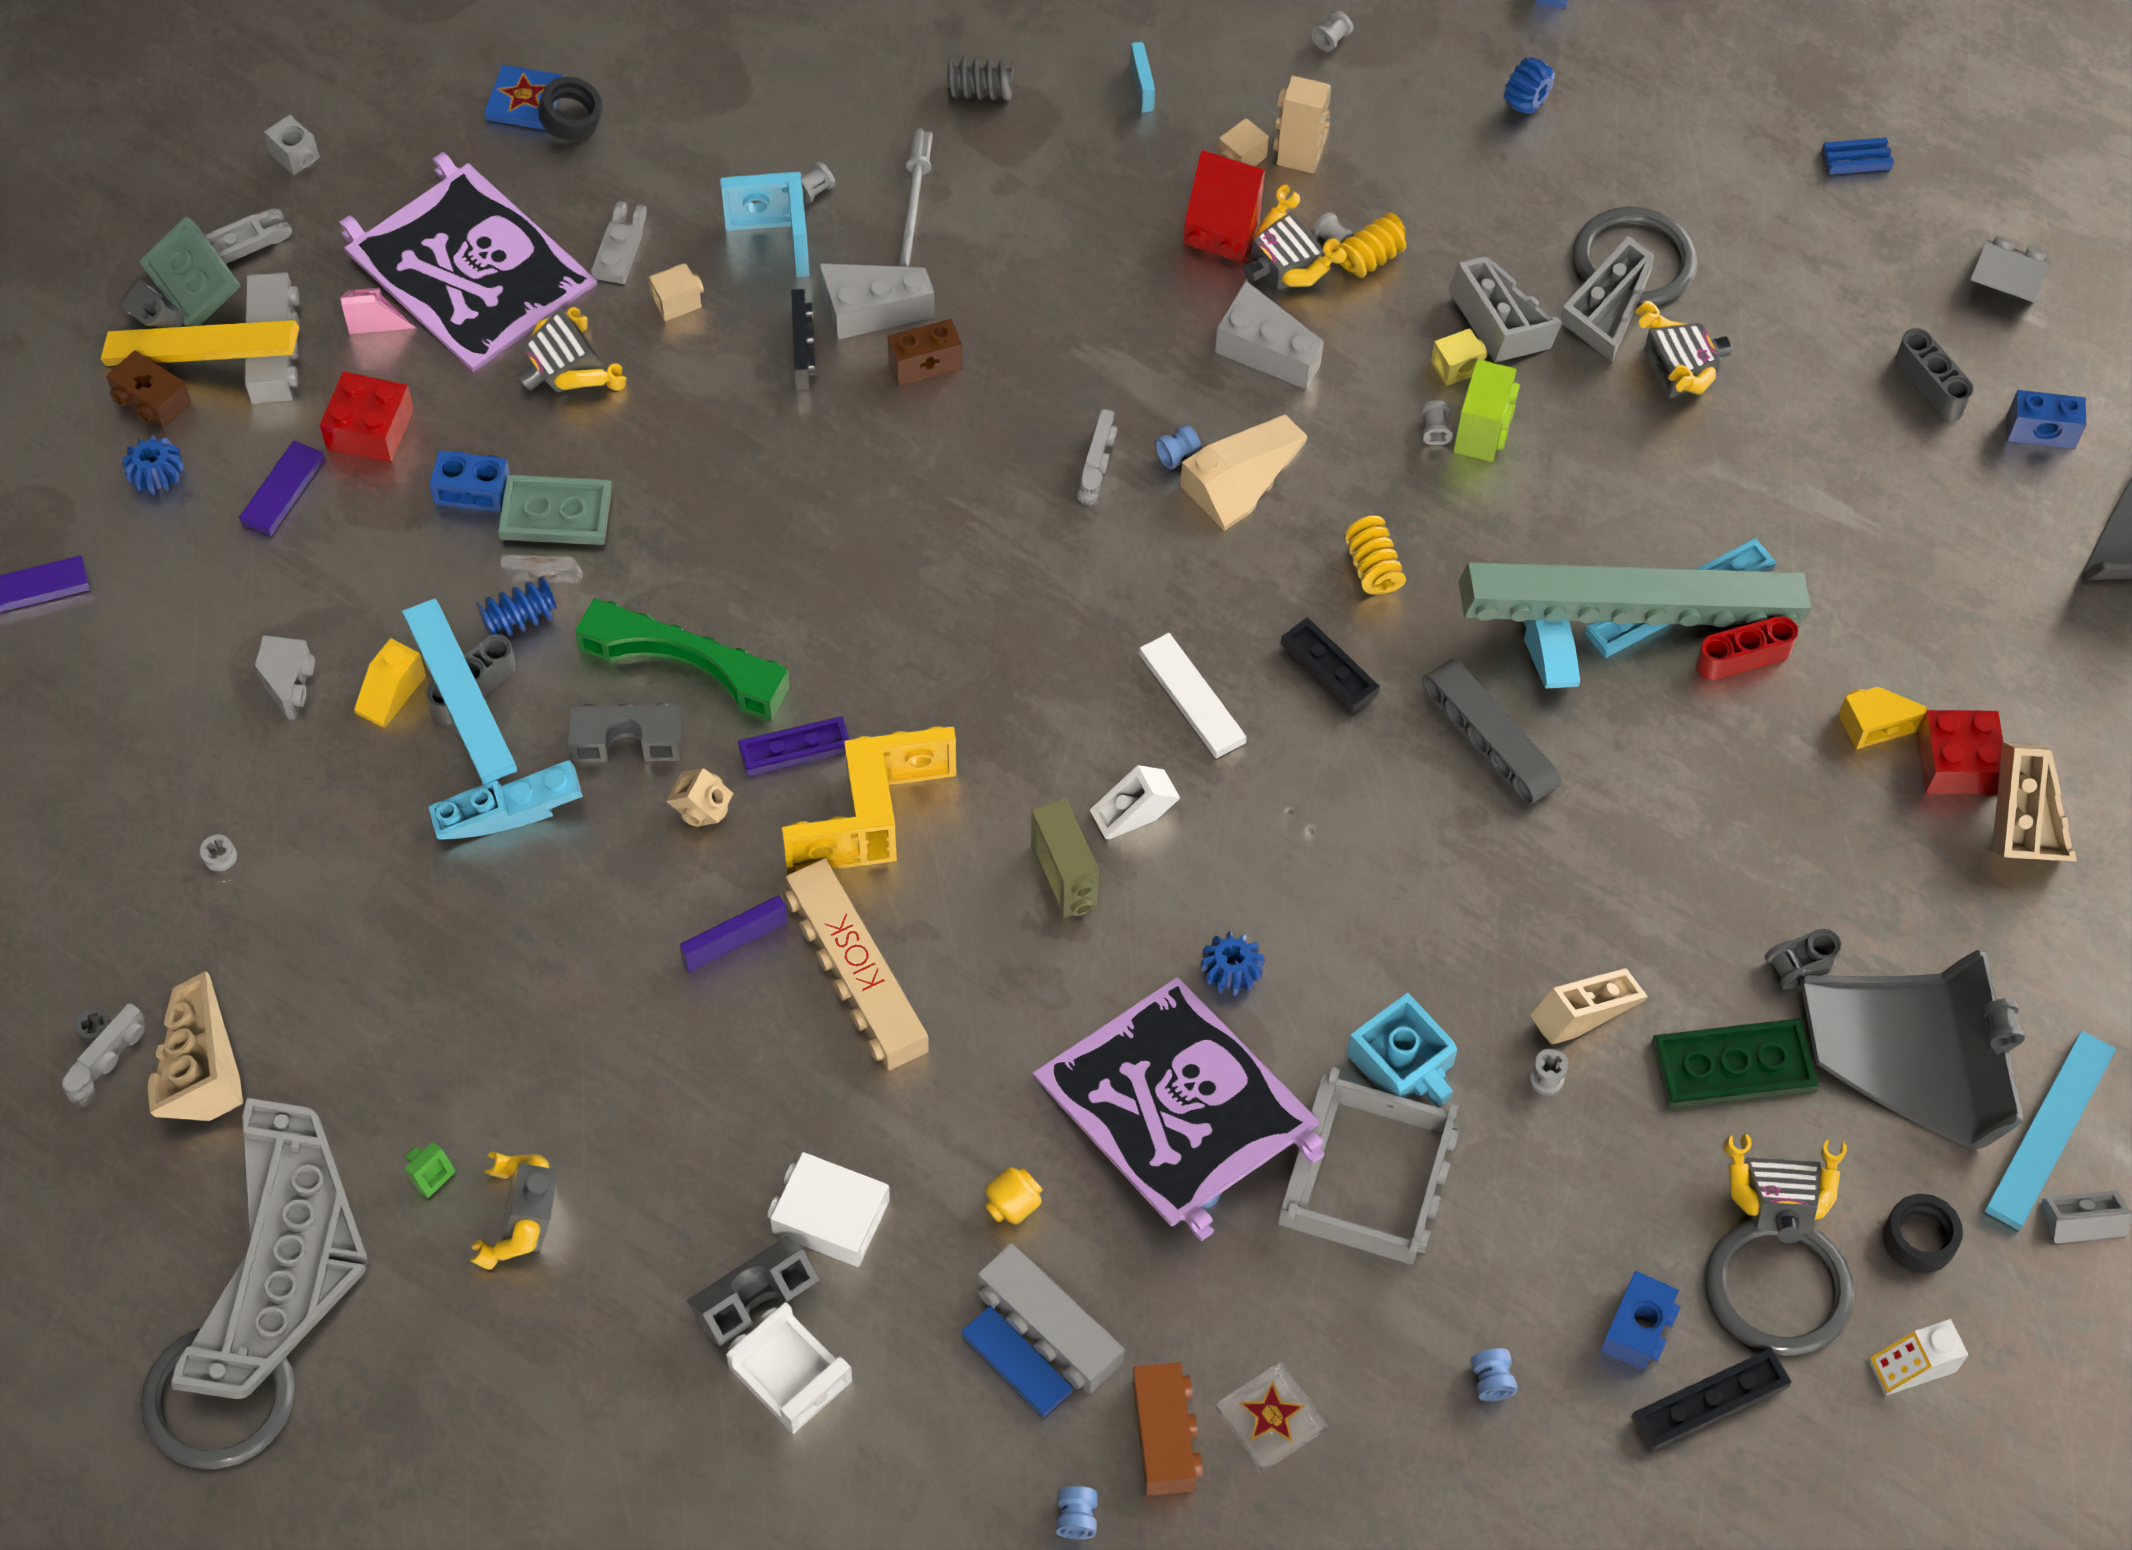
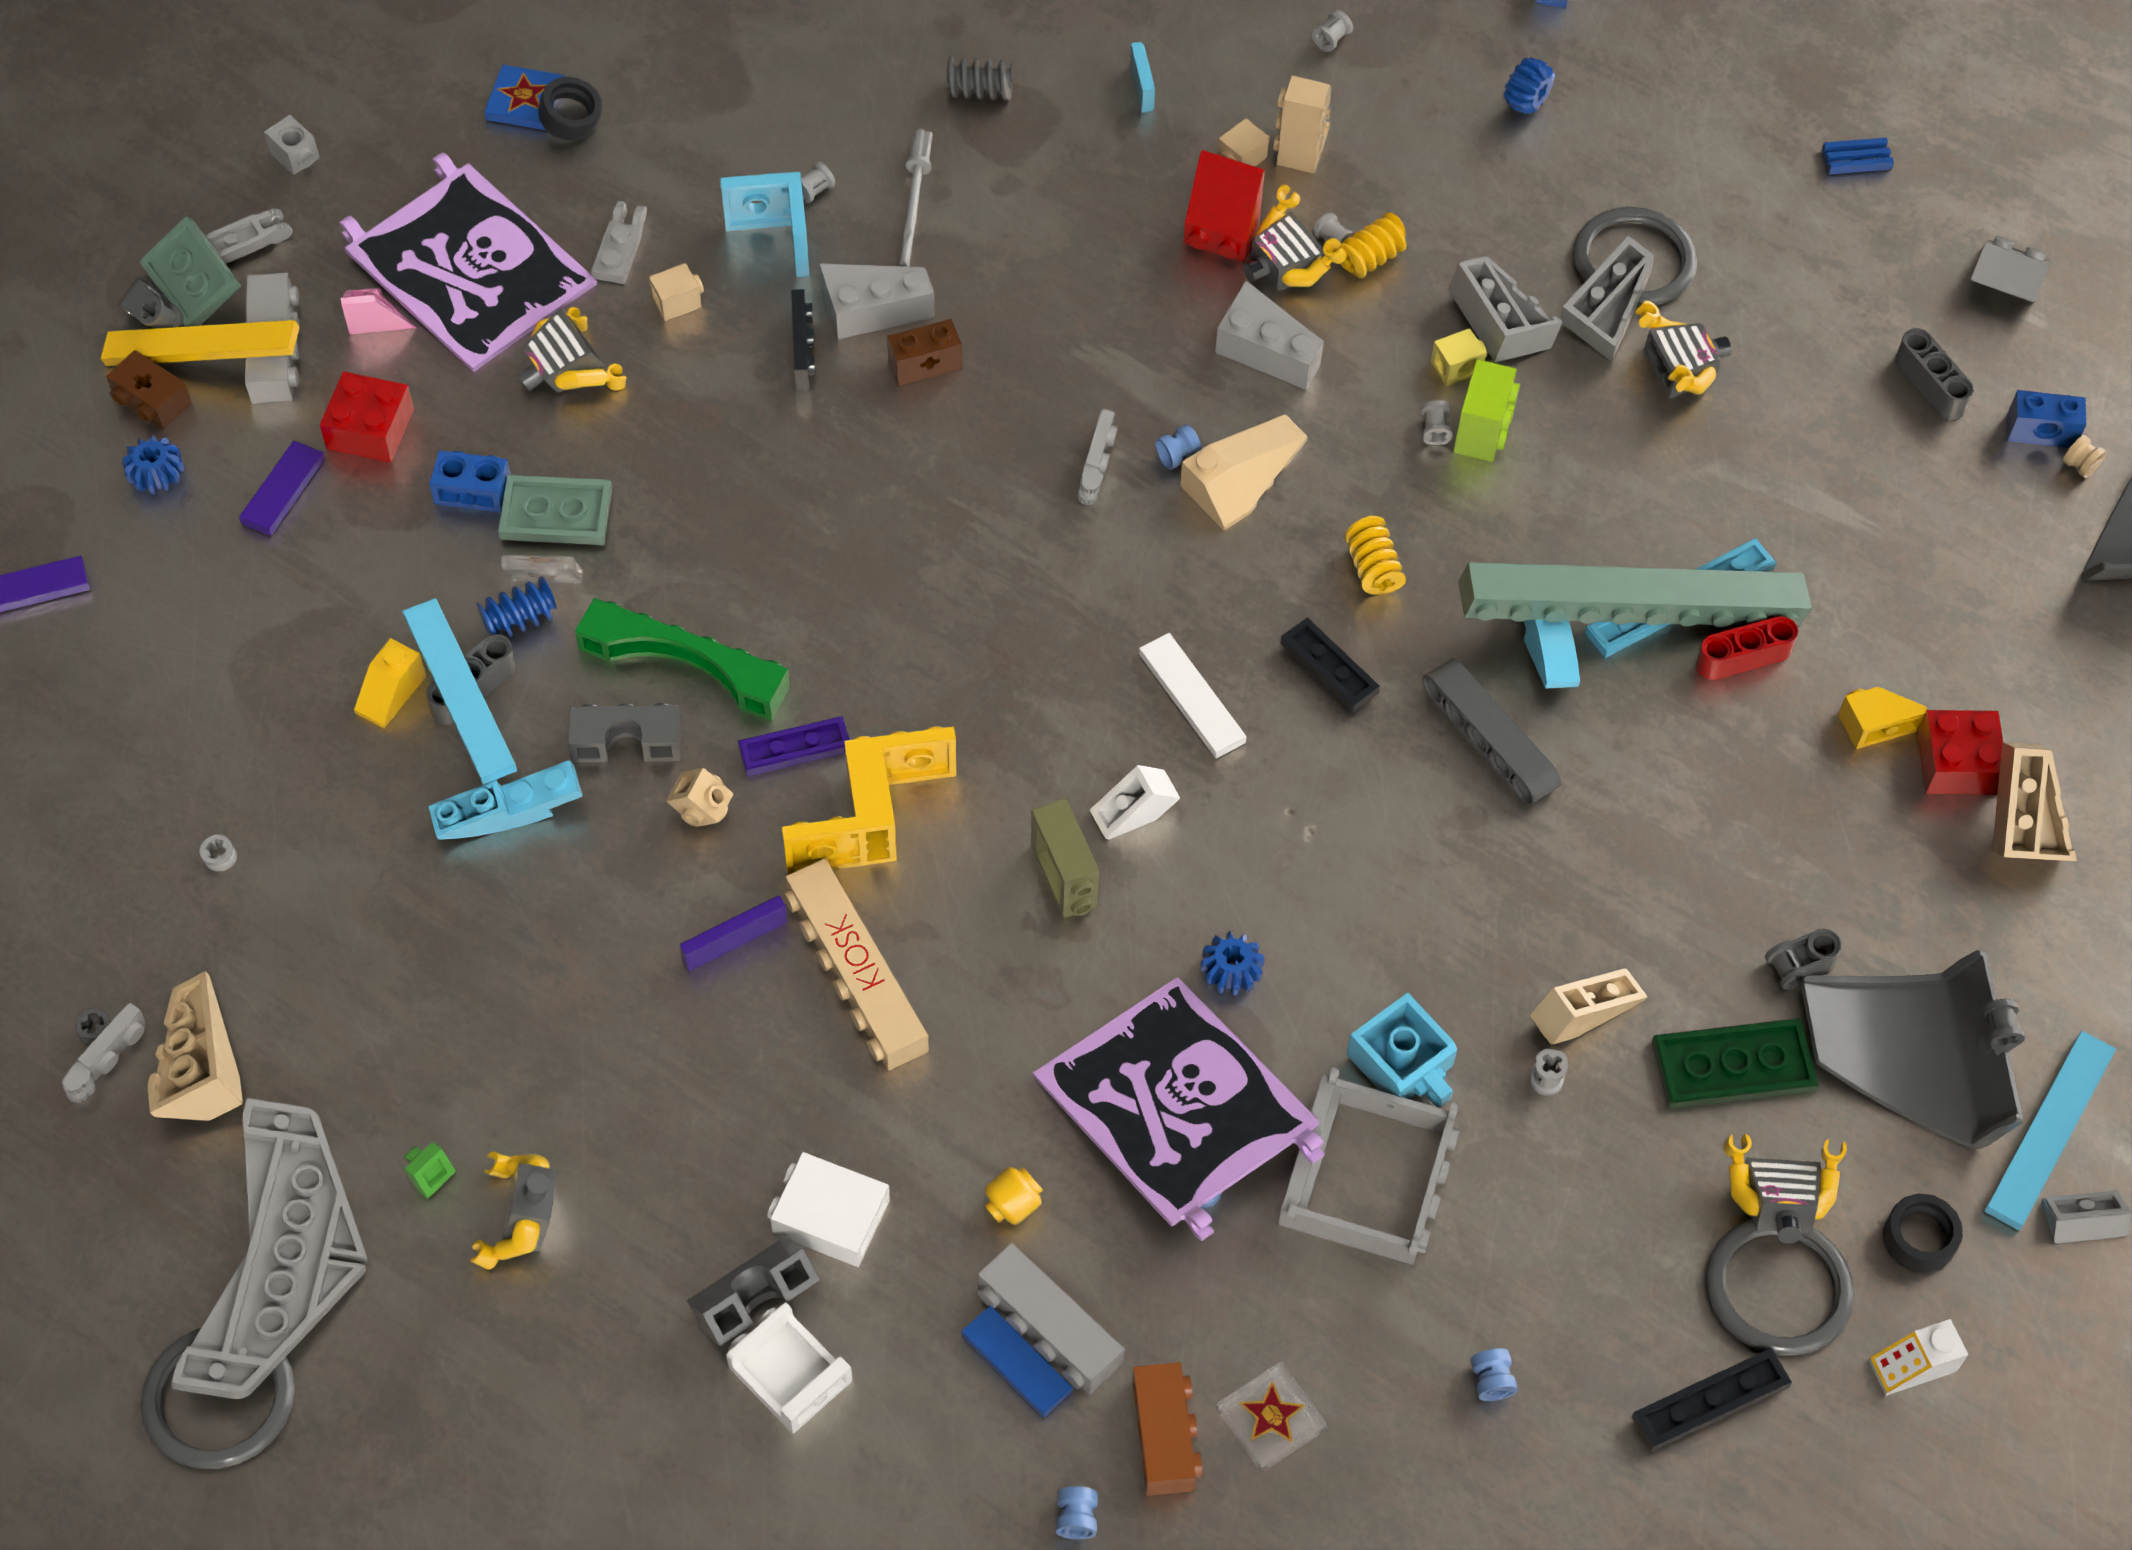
(283, 671): light grey slope -> none
(1645, 1299): blue brick -> none
(2084, 456): none -> tan wheel

